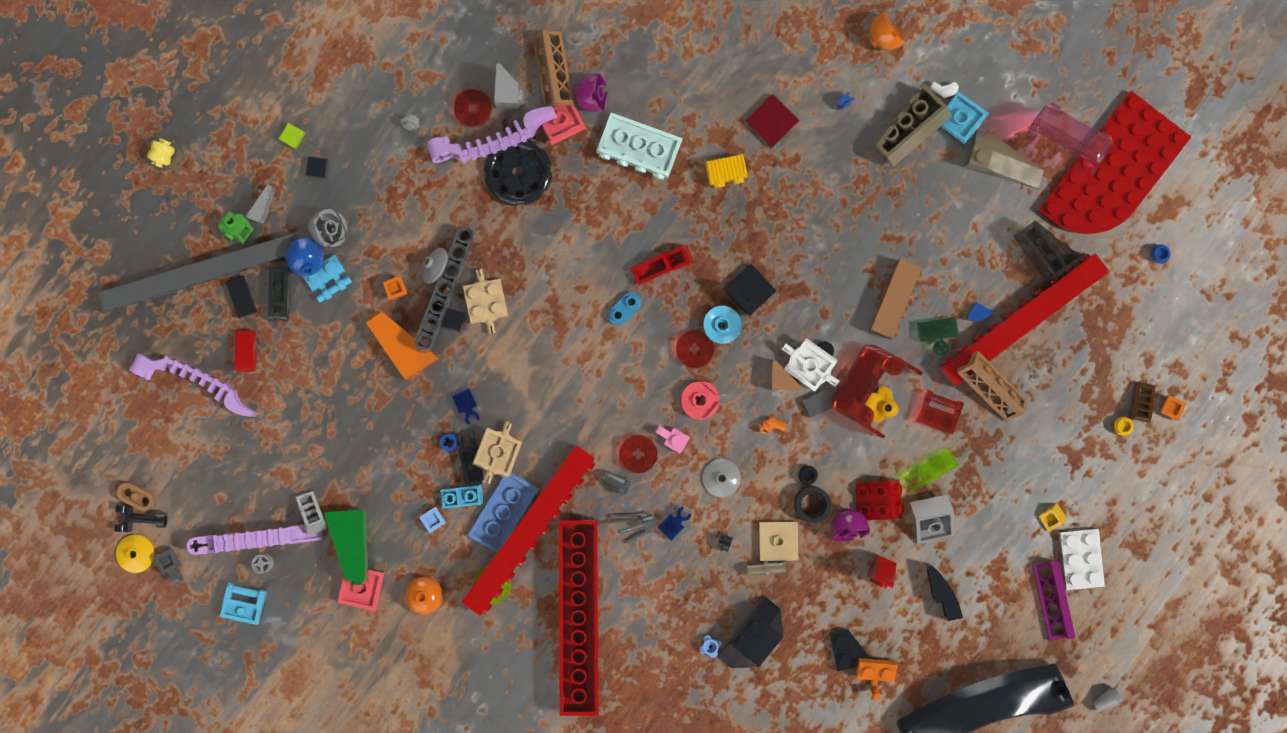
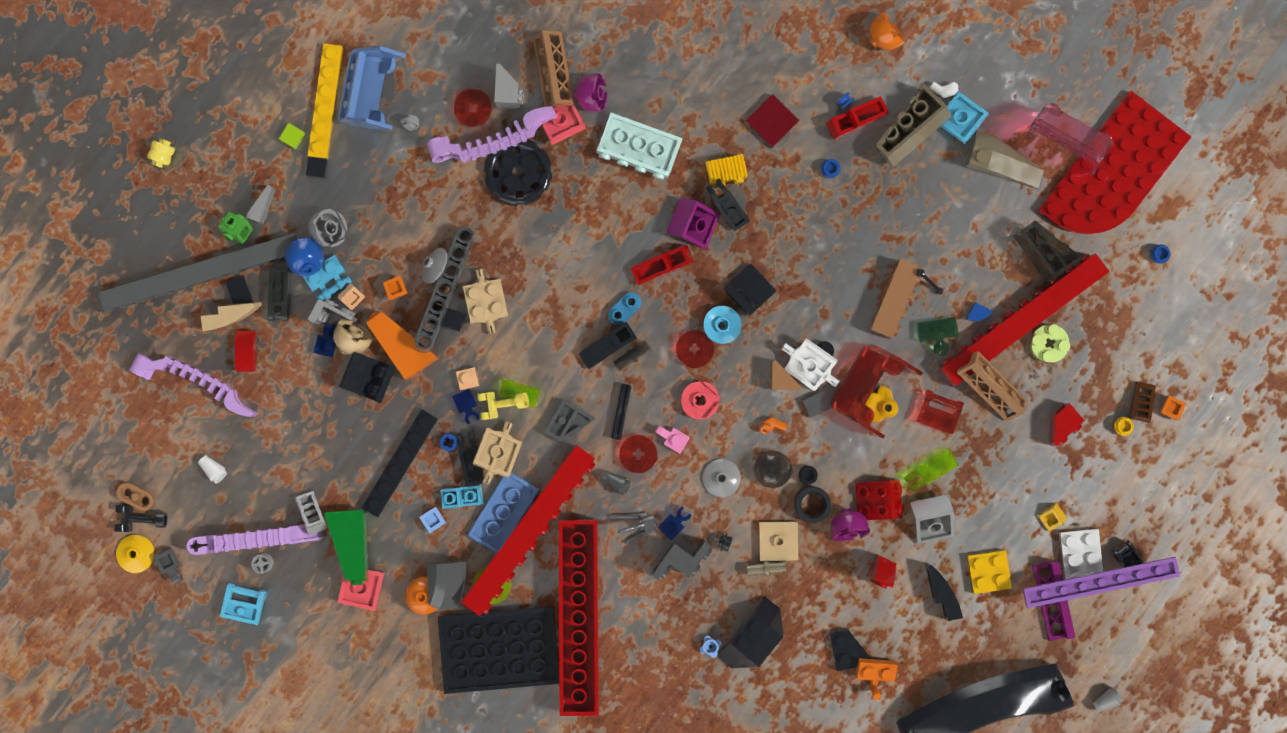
(212, 469): none -> white cone
(228, 315): none -> tan slope
(321, 312): none -> light grey bracket
(325, 101): none -> yellow plate
(325, 343): none -> clear blue plate
(351, 296): none -> light nougat plate
(351, 338): none -> tan cylinder
(364, 86): none -> medium blue windscreen
(367, 377): none -> black bracket
(400, 463): none -> black plate
(446, 584): none -> dark grey slope
(467, 378): none -> light nougat plate
(498, 650): none -> black plate
(510, 389): none -> clear neon green plate
(520, 400): none -> light yellow bar
(567, 421): none -> dark grey wing
(607, 345): none -> black slope
(621, 411): none -> black axle
(631, 355): none -> clear smoke pin
(682, 560): none -> dark grey bracket
(693, 222): none -> magenta slope
(729, 206): none -> black hinge
(772, 469): none -> clear smoke cylinder
(830, 168): none -> blue plate
(857, 118): none -> red slope
(921, 273): none -> black hinge
(989, 572): none -> yellow plate
(1048, 354): none -> yellowish green plate
(1063, 423): none -> red slope
(1101, 582): none -> medium lavender plate
(1127, 555): none -> black piece

